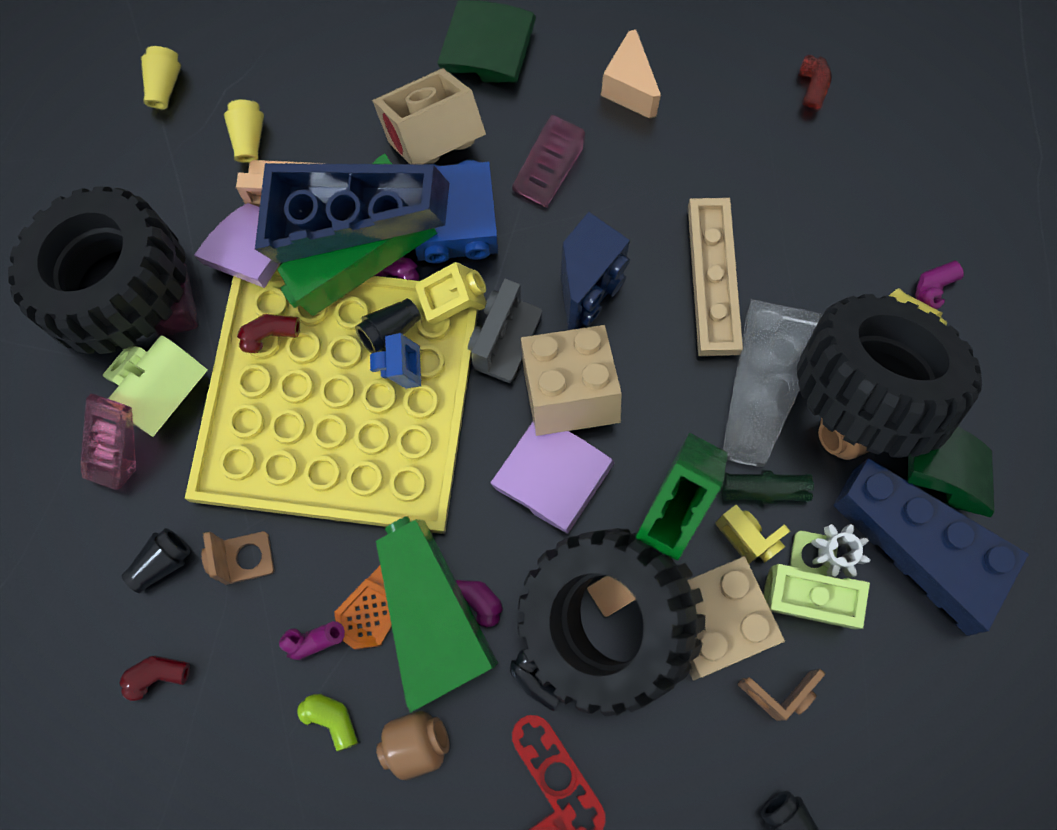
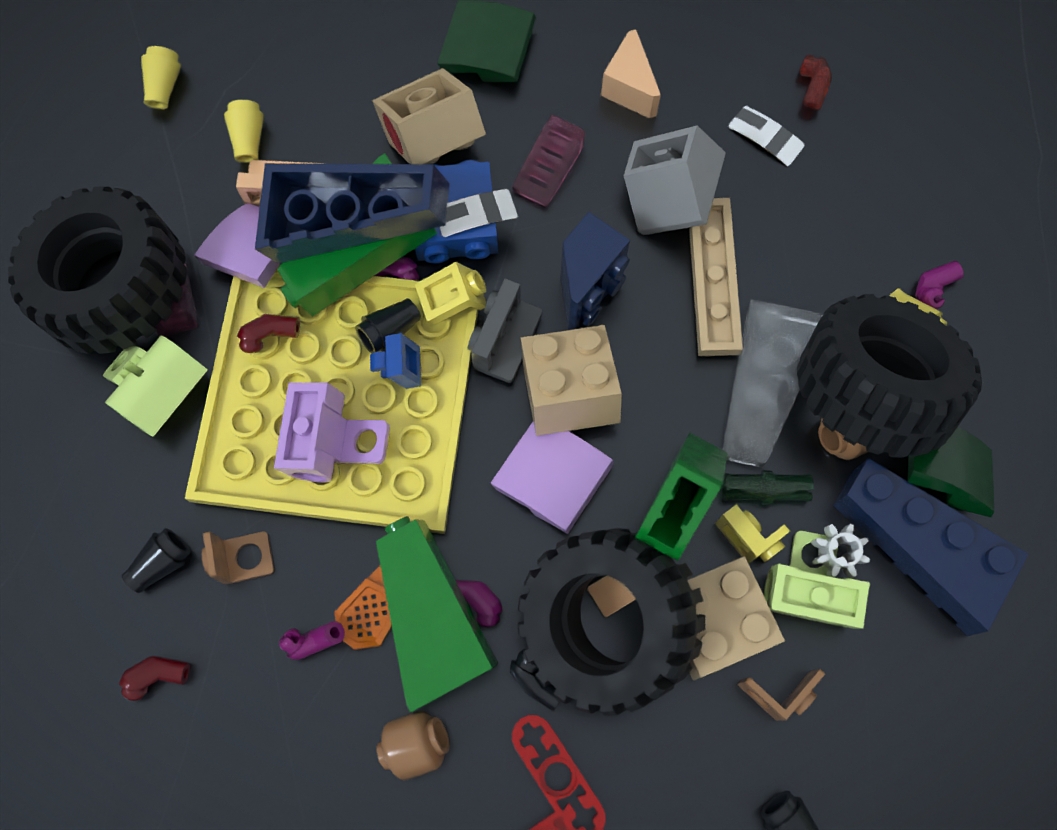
(107, 447): clear pink slope -> none
(317, 434): none -> lavender piece
(330, 714): lime arm -> none
(478, 211): none -> white sticker
(673, 179): none -> light grey slope
(767, 134): none -> white sticker

